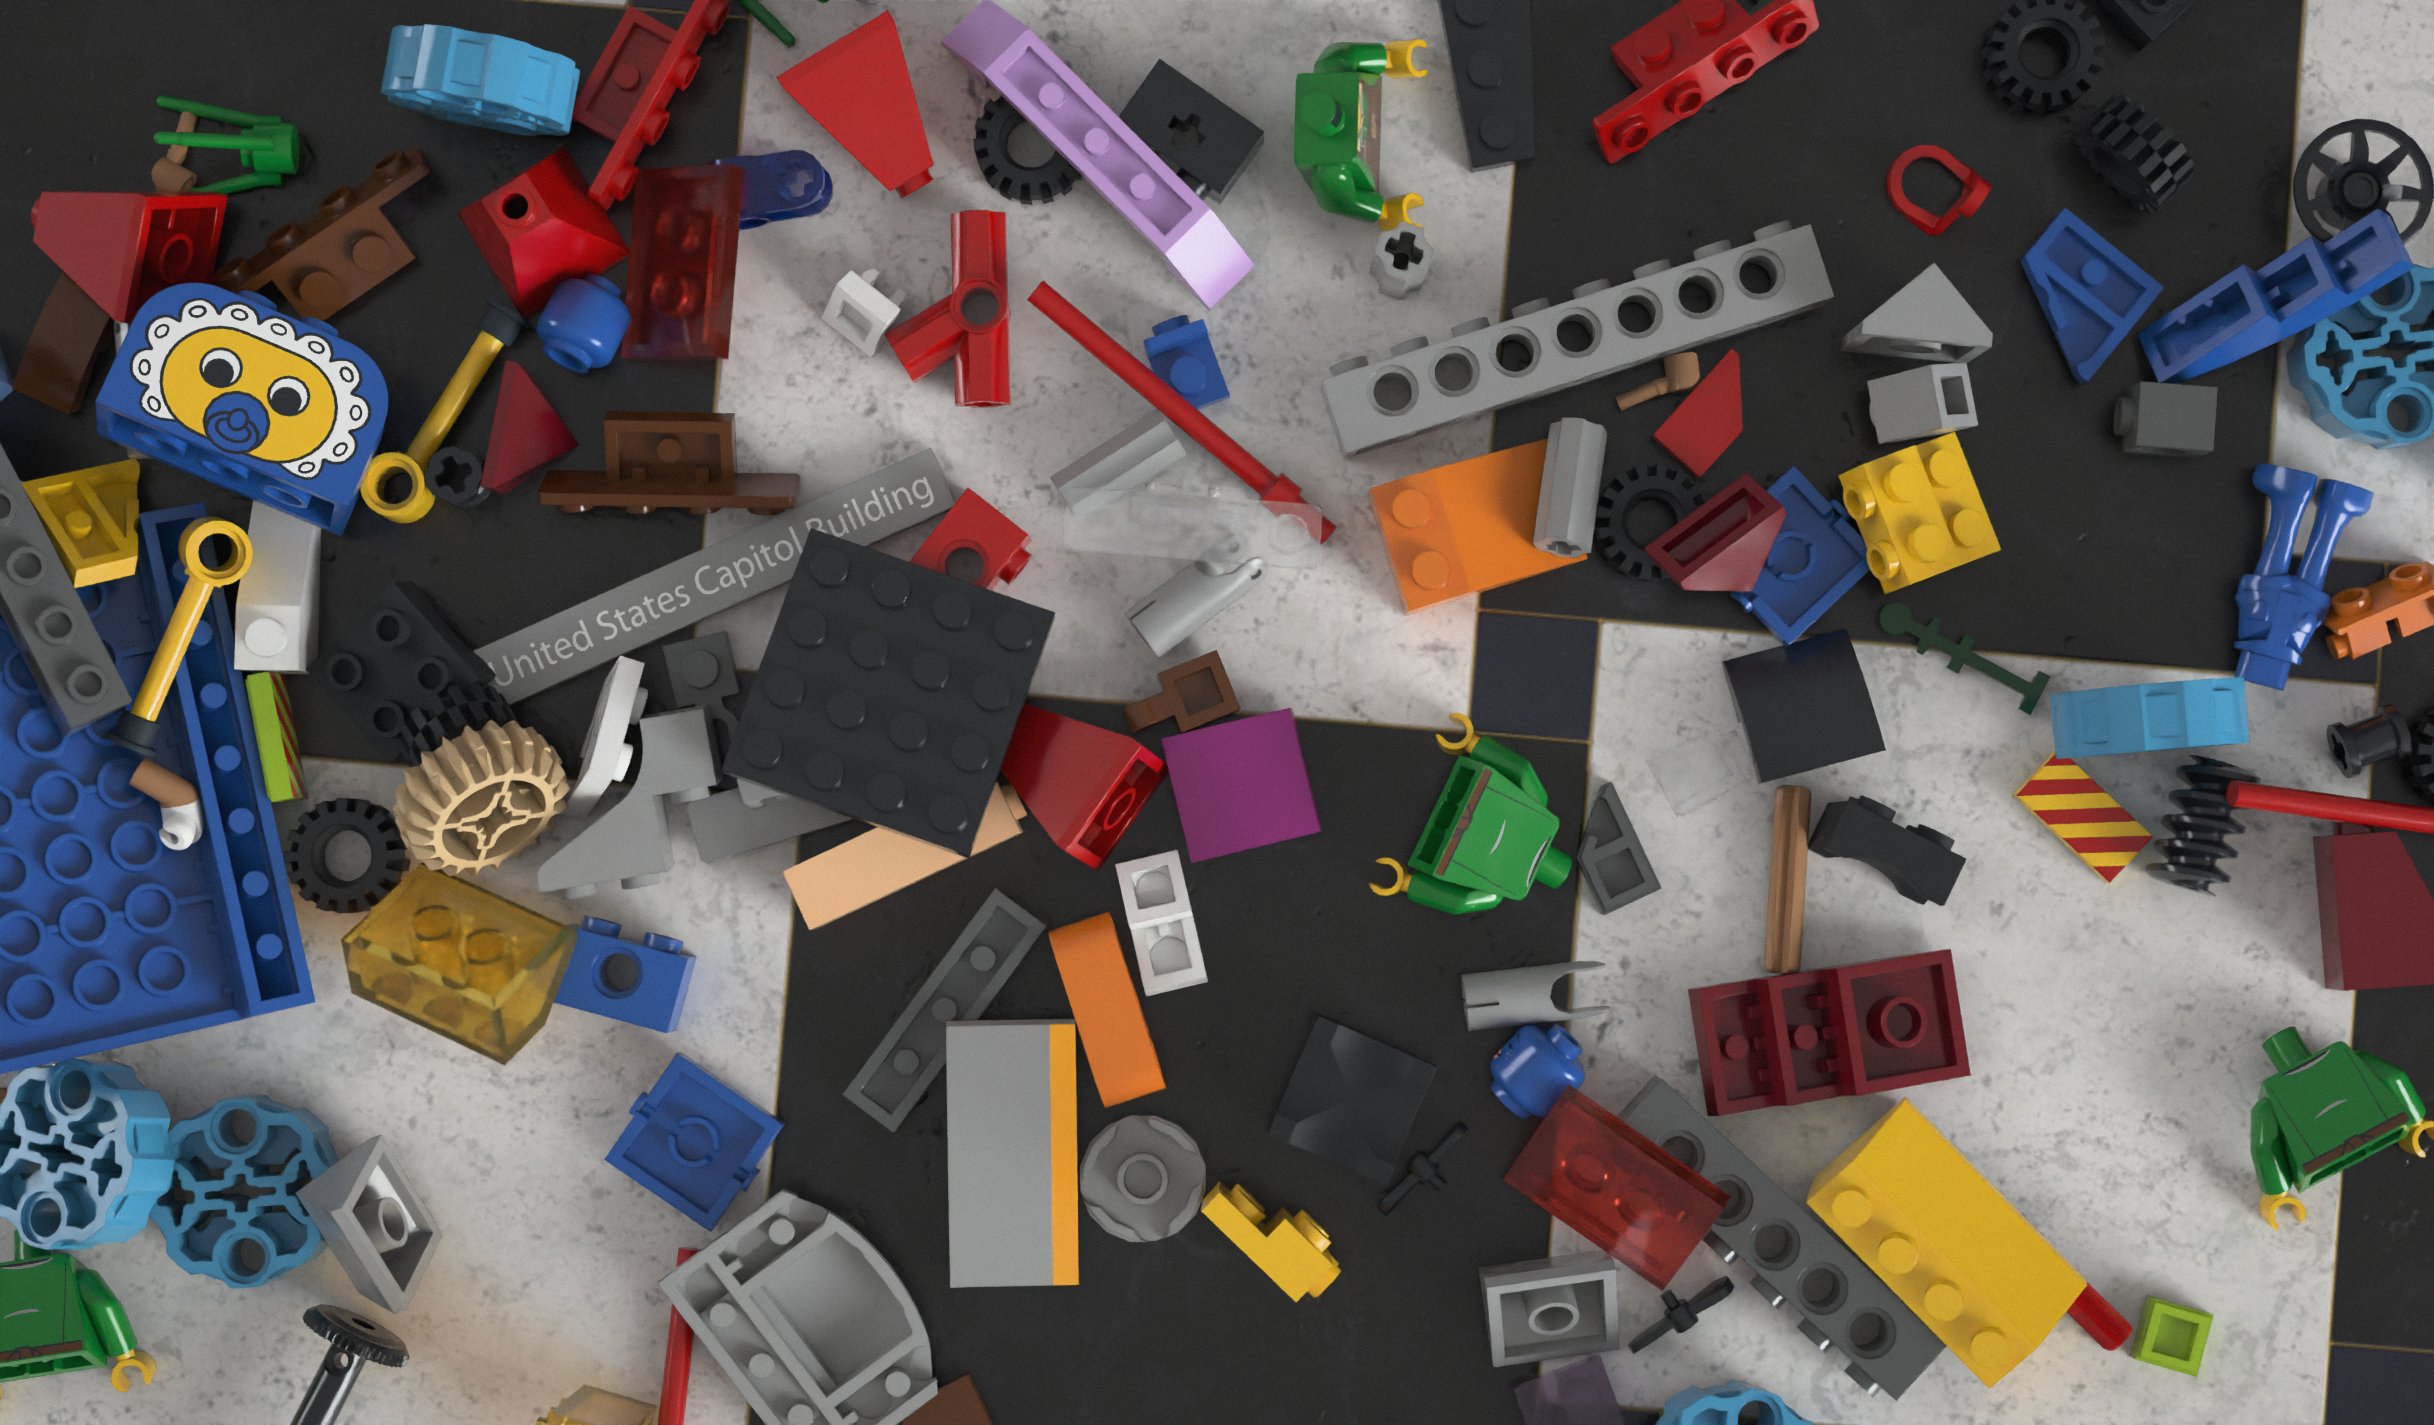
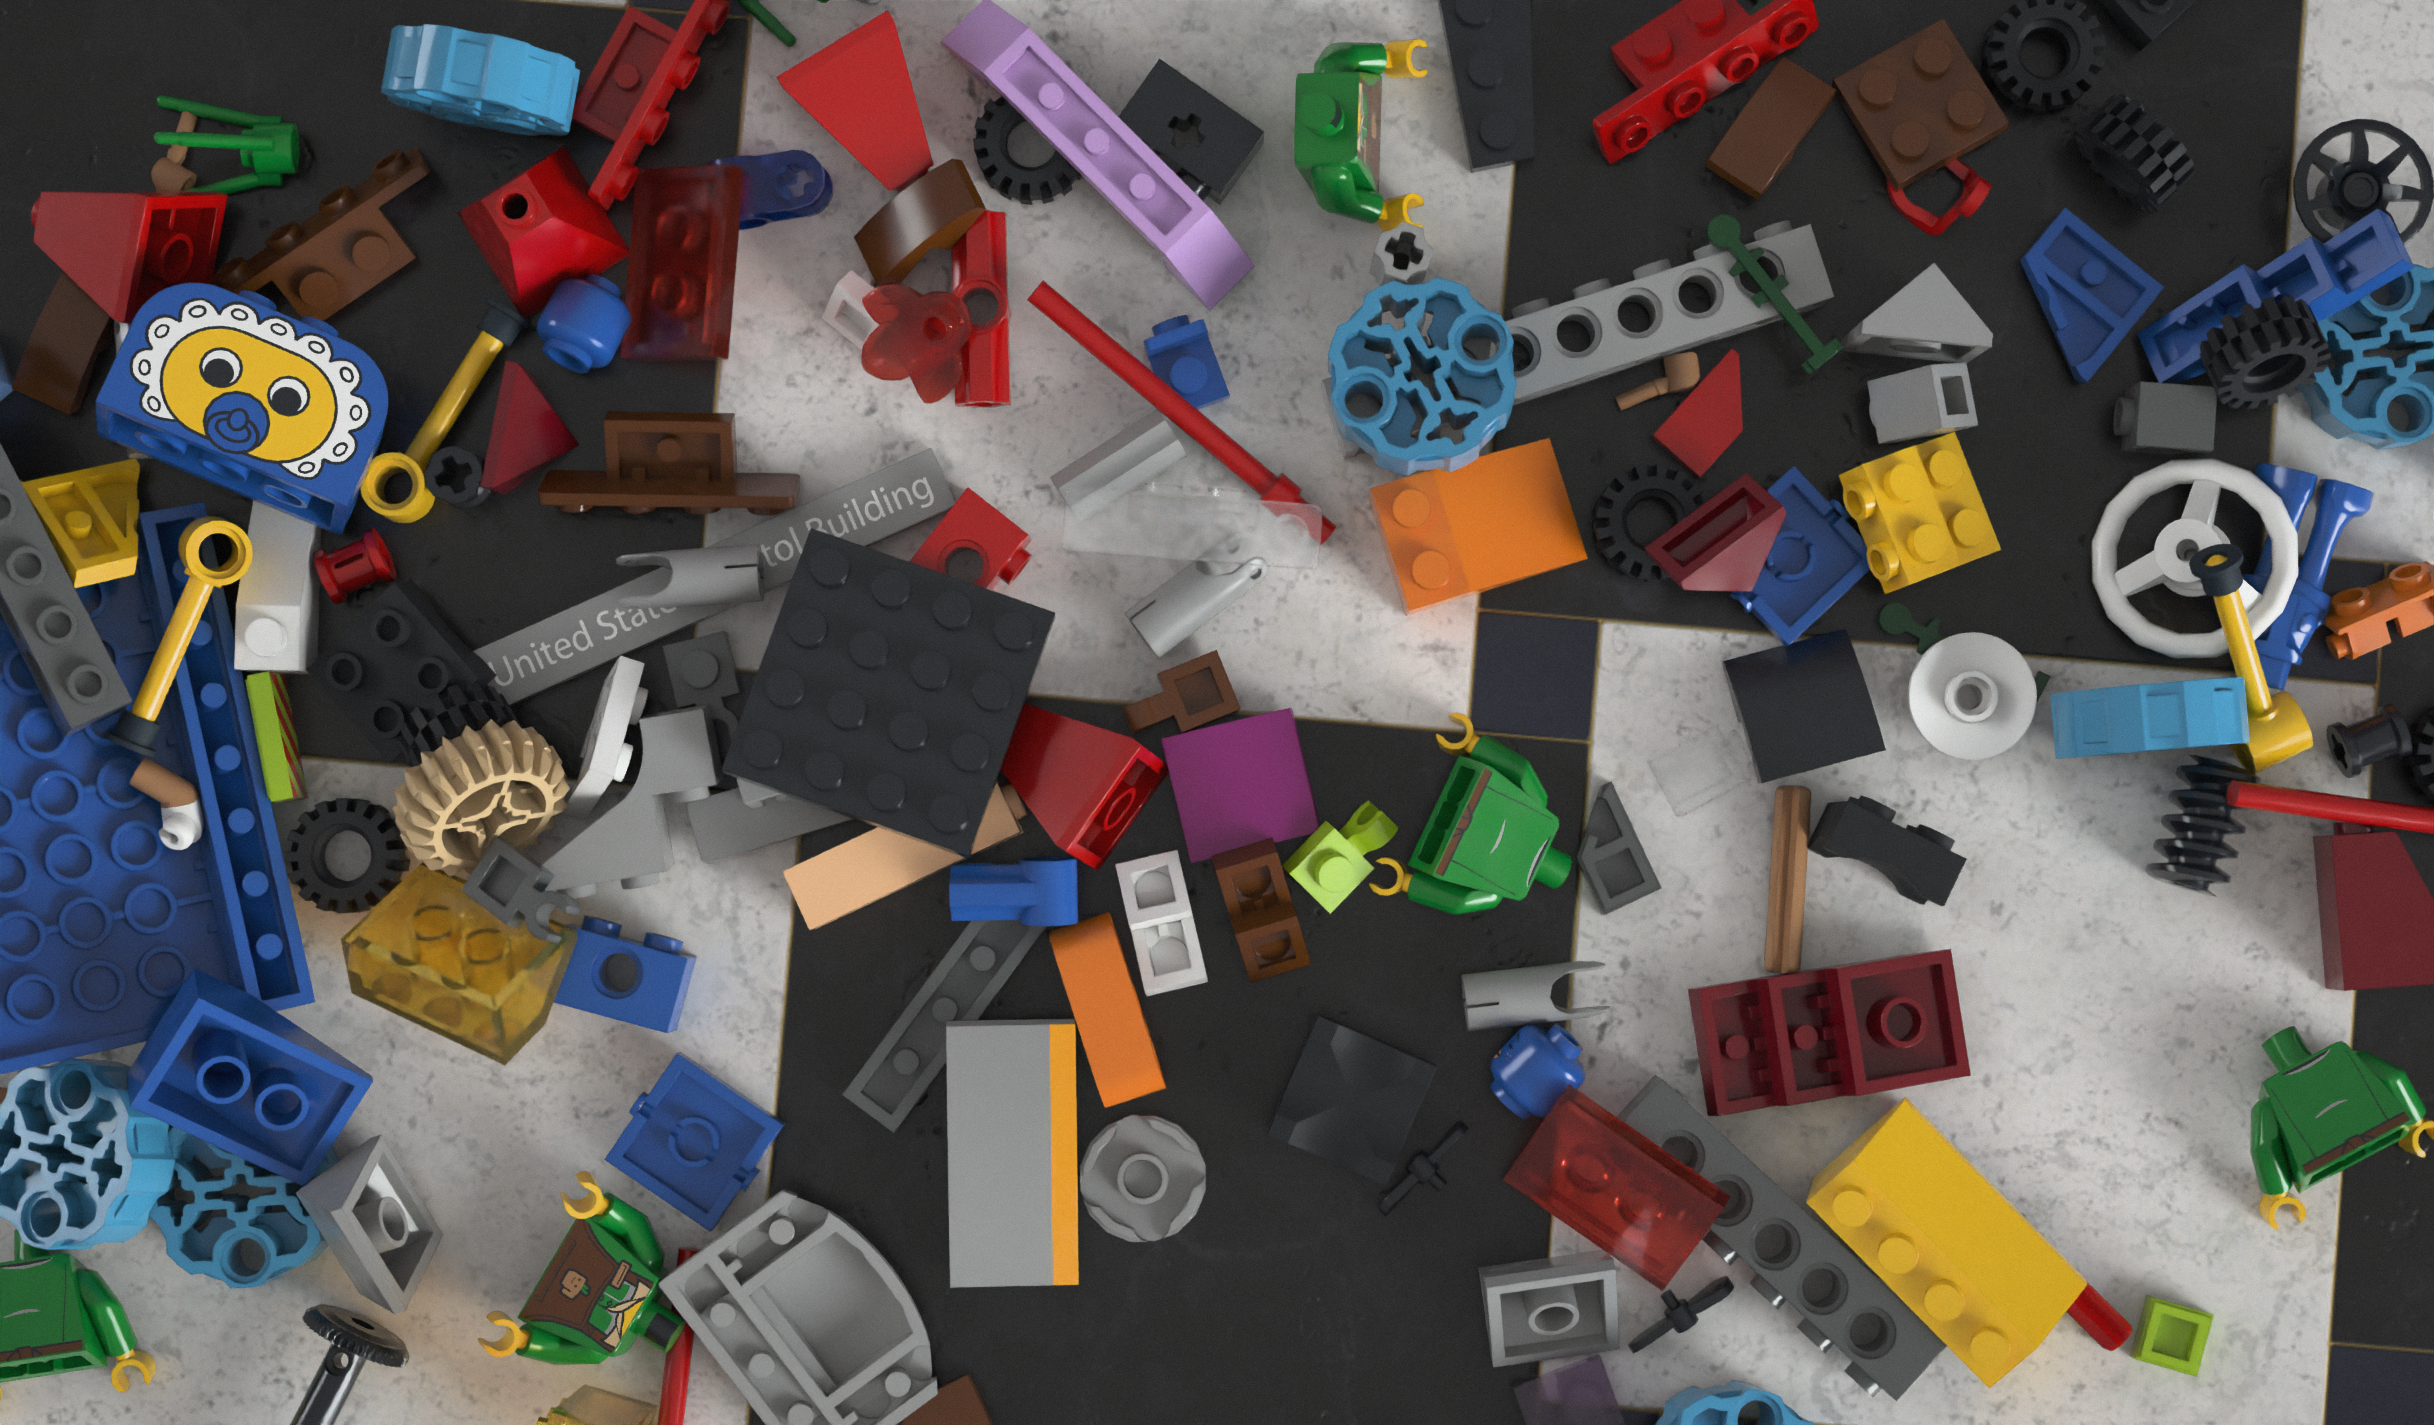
(245, 1079): none -> blue slope
(355, 566): none -> red bush
(514, 891): none -> dark grey plate
(595, 1289): none -> torso
(702, 576): none -> light grey piece
(909, 344): none -> clear red plate
(922, 216): none -> reddish brown slope
(1032, 891): none -> blue piece
(1261, 910): none -> reddish brown slope
(1285, 1248): yellow plate -> none
(1333, 861): none -> lime plate
(1360, 367): none -> dark azure connector
(1570, 487): light grey axle -> none
(1724, 233): none -> dark green piece
(1770, 128): none -> reddish brown slope
(1920, 105): none -> reddish brown plate
(2003, 688): none -> white dish
(2082, 816): tile -> none
(2177, 546): none -> white piece
(2264, 352): none -> black tyre
(2275, 721): none -> yellow piece

